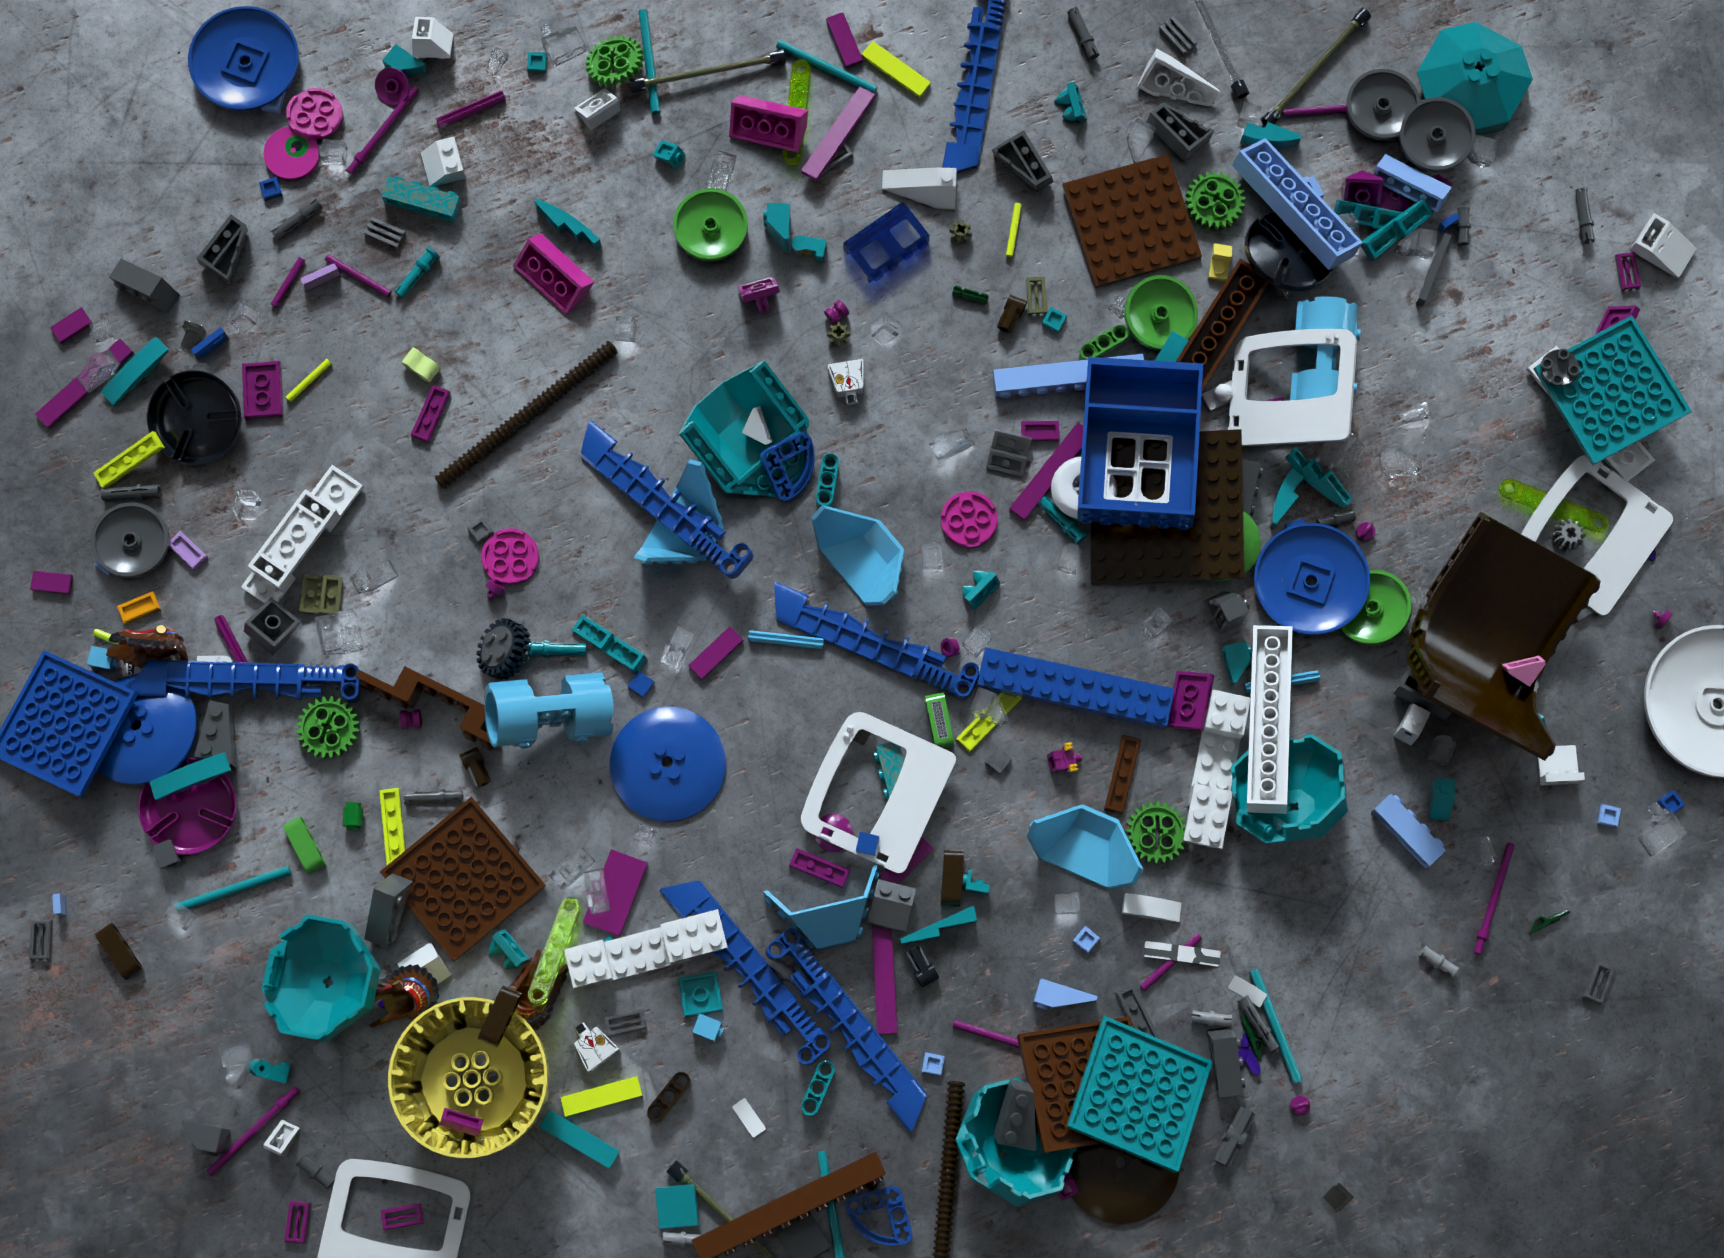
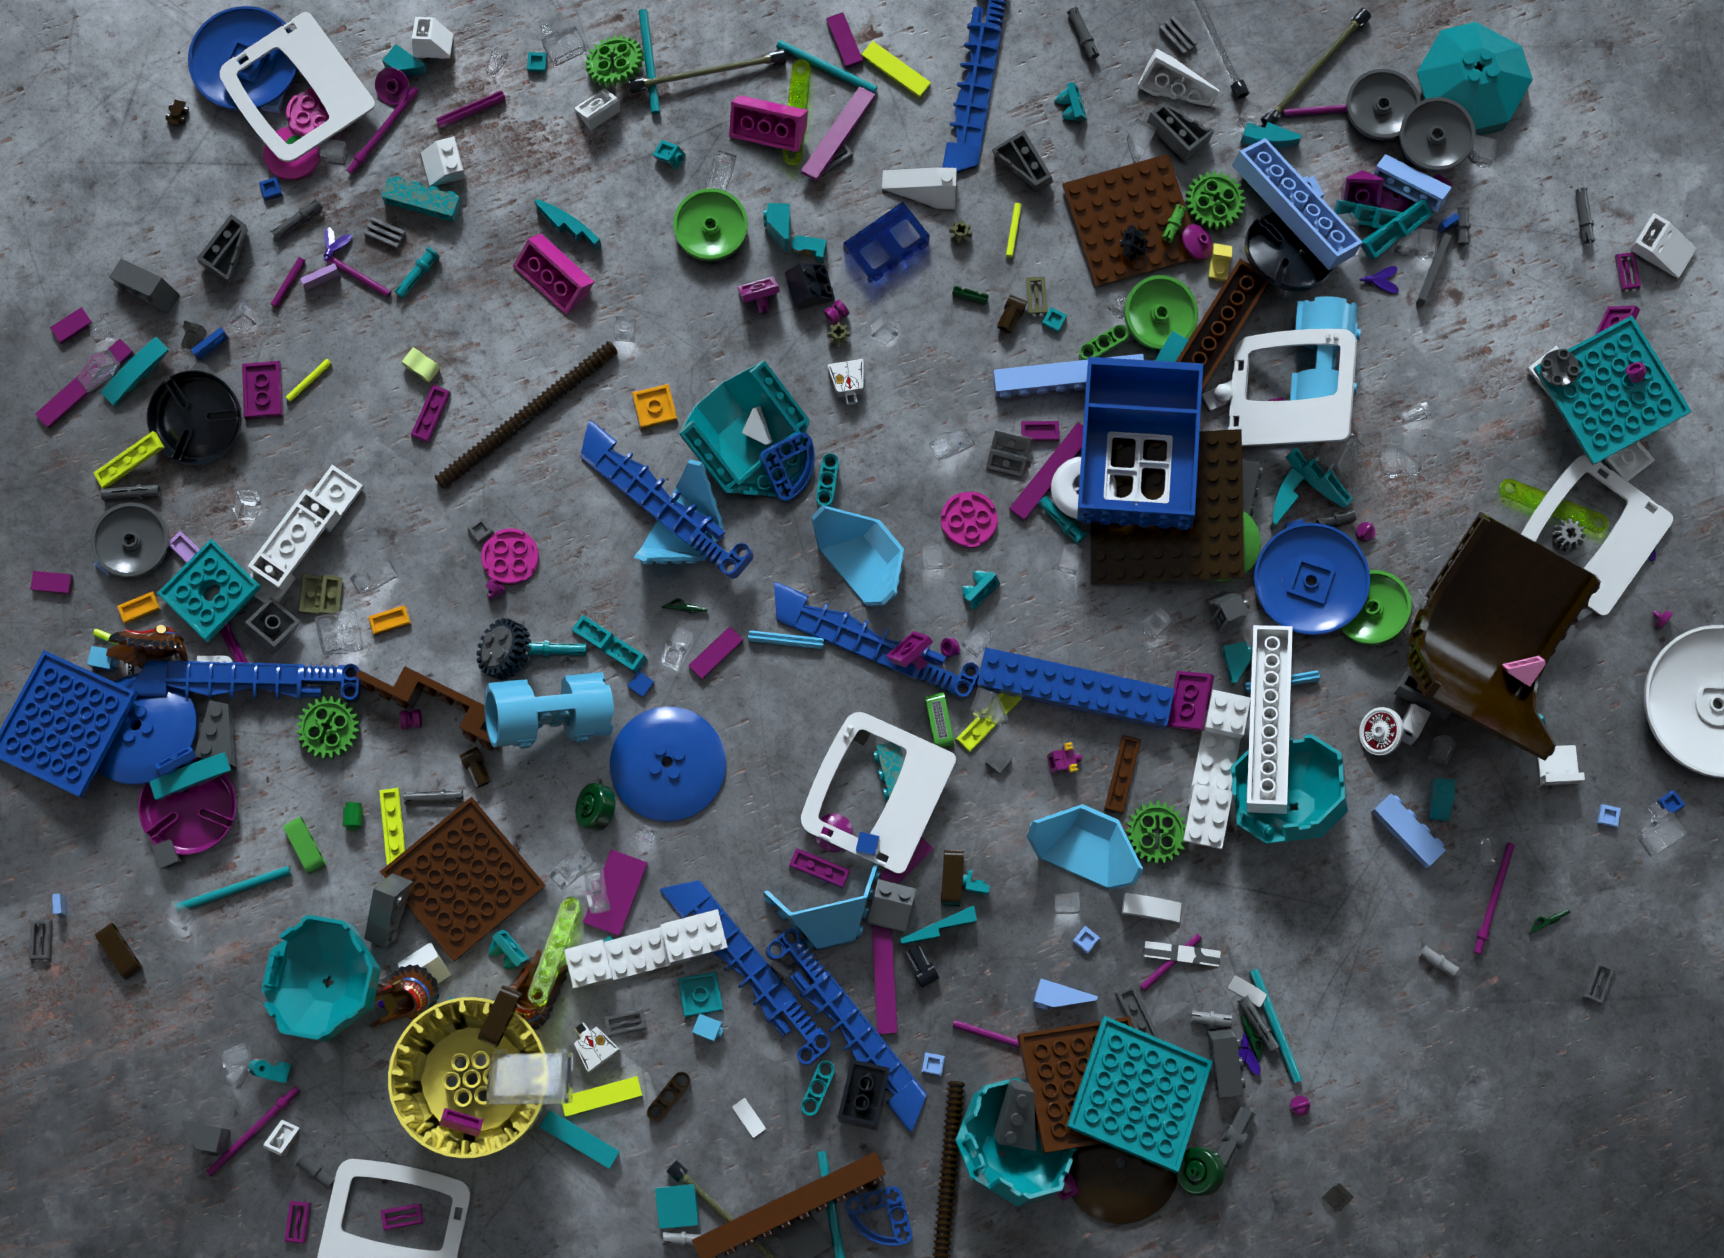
(169, 764): none -> blue plate
(177, 109): none -> dark brown piece
(187, 590): none -> teal piece
(324, 70): none -> white door
(334, 245): none -> dark purple piece
(389, 620): none -> light orange tile
(530, 1078): none -> clear windscreen
(595, 807): none -> dark green wheel
(654, 406): none -> light orange tile
(684, 607): none -> dark green hand
(809, 285): none -> black slope
(864, 1095): none -> black slope
(910, 650): none -> magenta tile
(1131, 241): none -> black piece
(1174, 223): none -> bright green pin
(1197, 241): none -> magenta dish
(1201, 1171): none -> dark green wheel
(1380, 281): none -> dark purple piece
(1381, 731): none -> white shield
(1636, 372): none -> magenta tile

